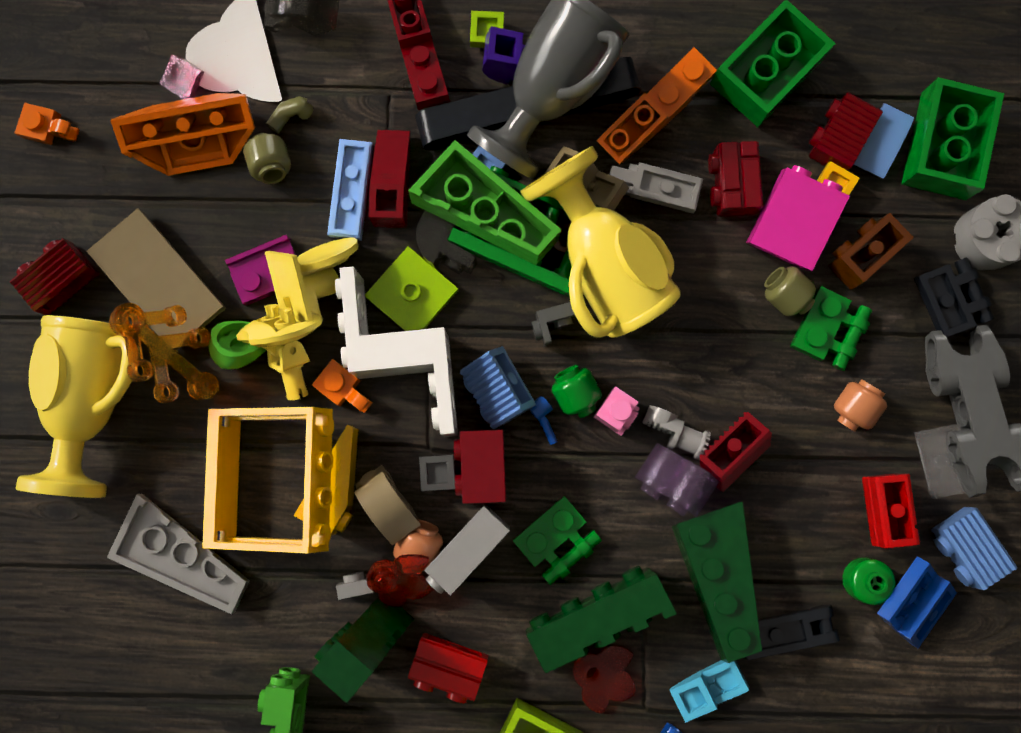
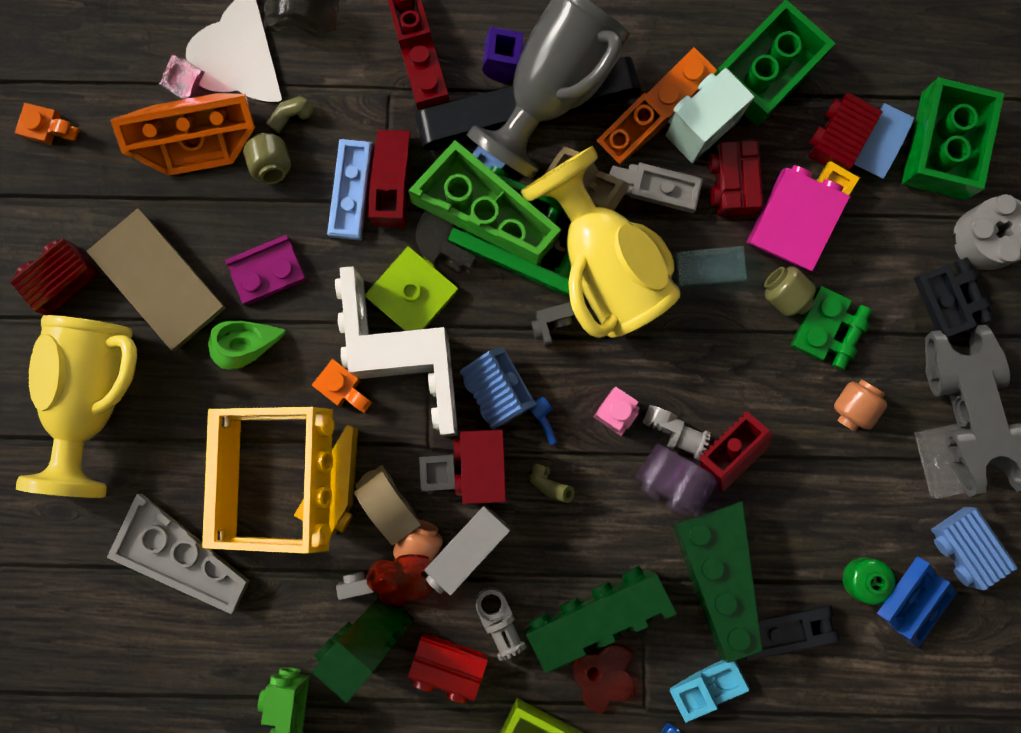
(162, 350): clear orange plant -> none
(297, 287): light yellow piece -> none
(481, 23): lime plate -> none
(498, 622): none -> light grey connector
(550, 488): none -> olive arm
(552, 530): green plate -> none
(576, 391): green head -> none
(708, 114): none -> light aqua brick
(710, 266): none -> clear light blue plate
(868, 253): reddish brown brick -> none
(890, 510): red brick -> none

